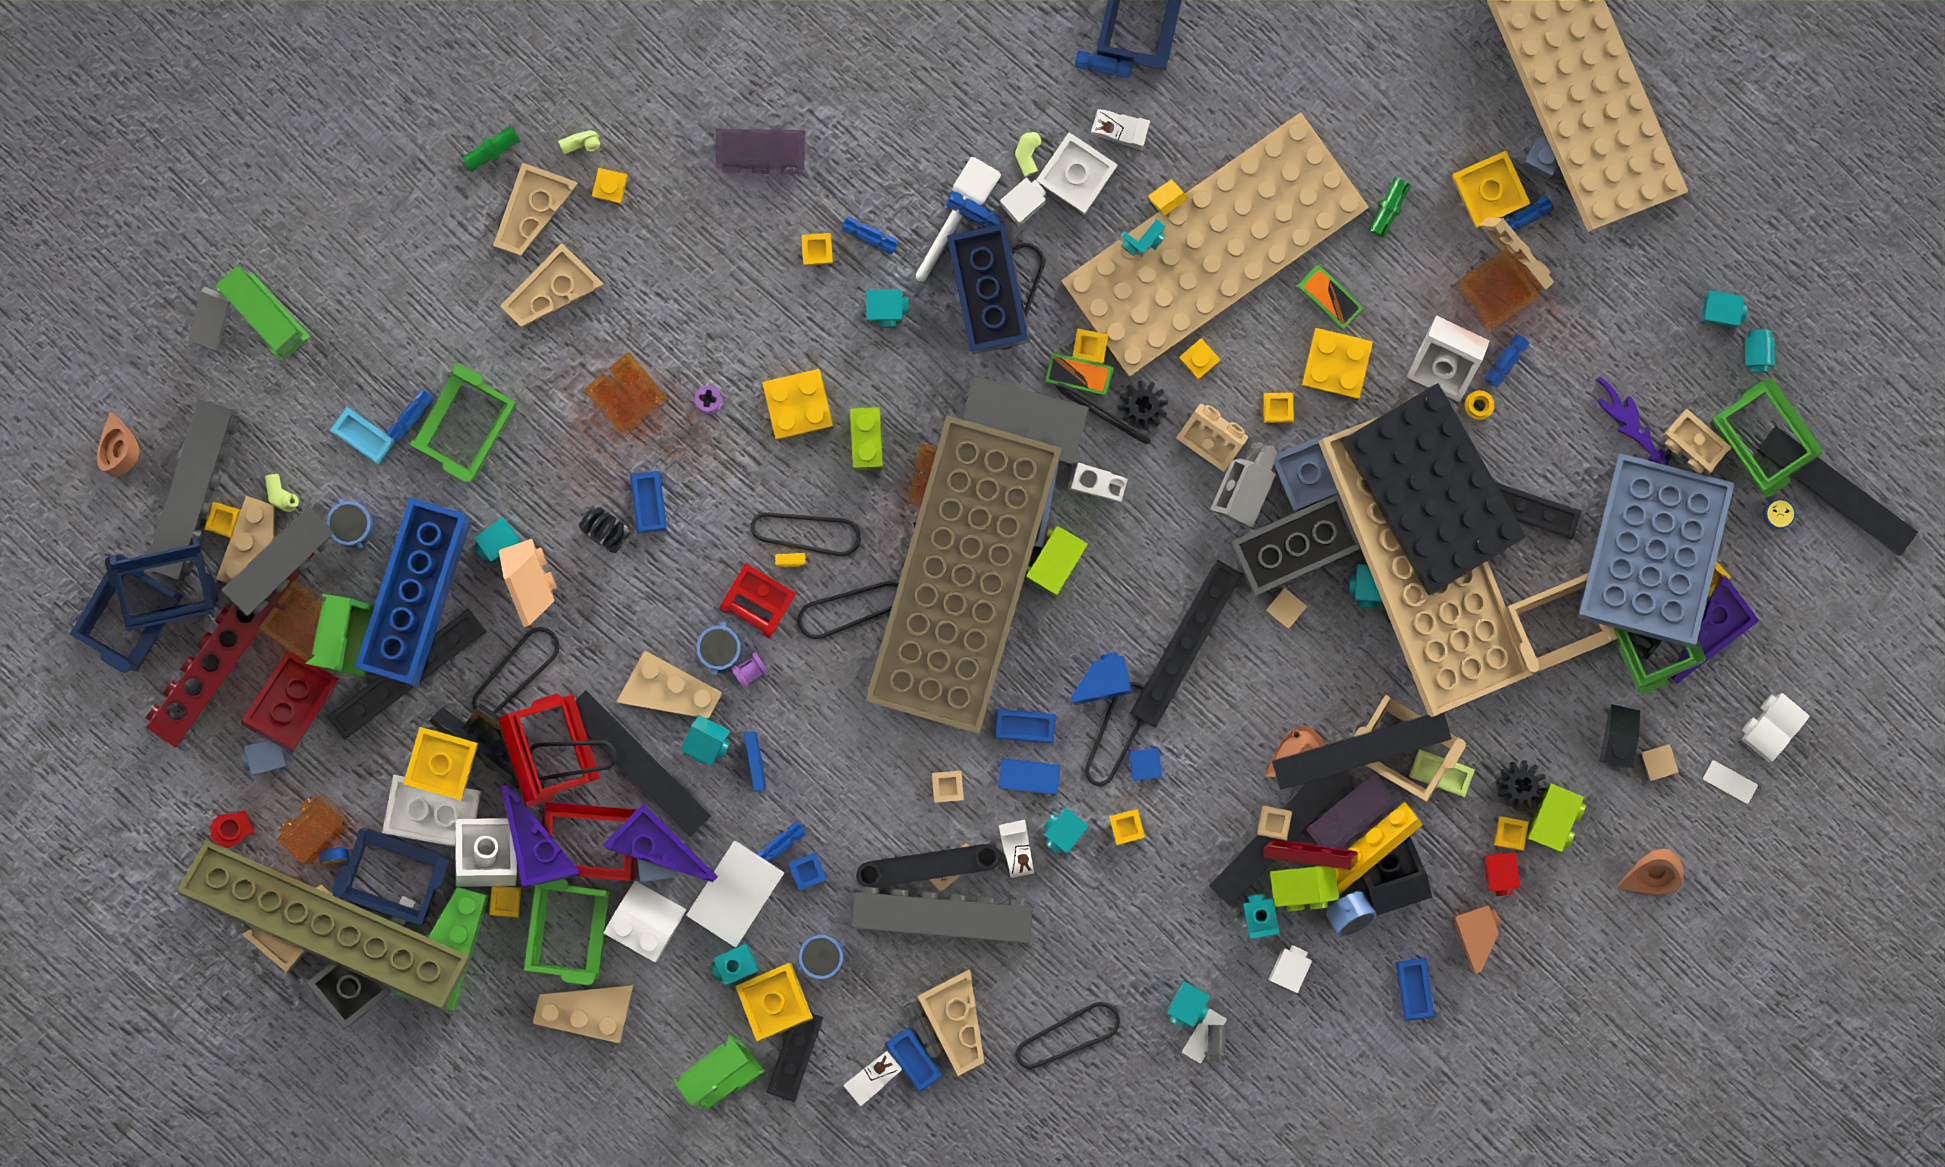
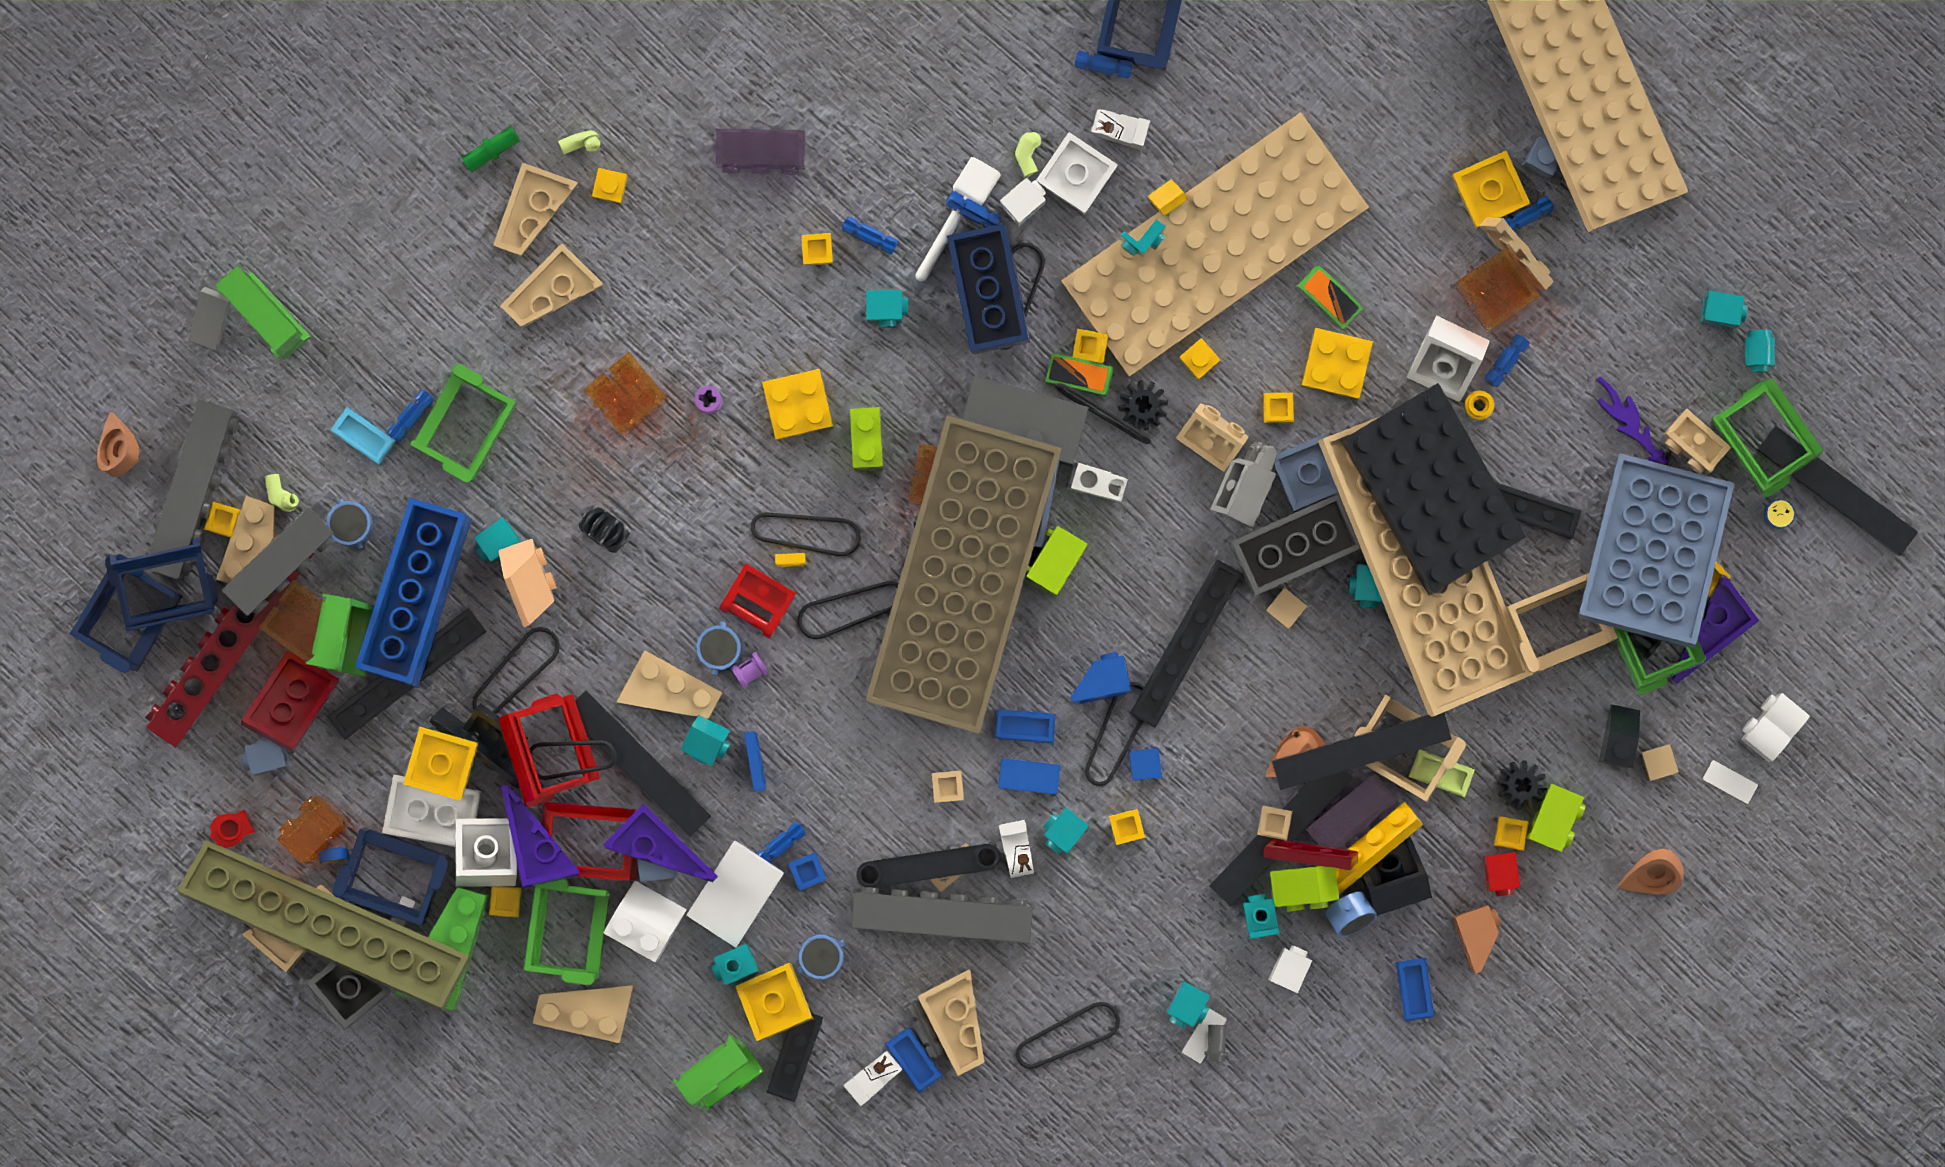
(648, 502): blue tile -> none
(1389, 207): green pin -> none

